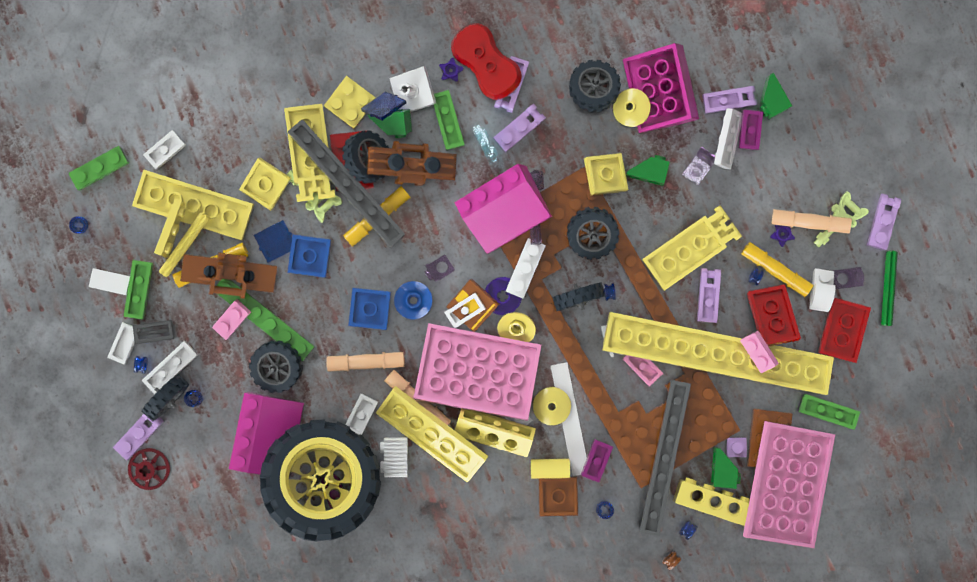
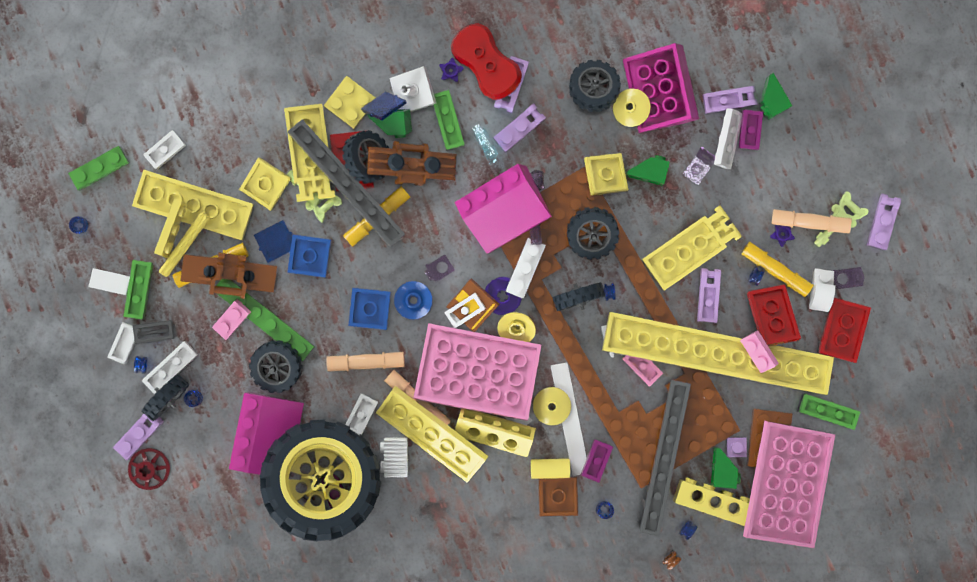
(889, 288): green axle -> none

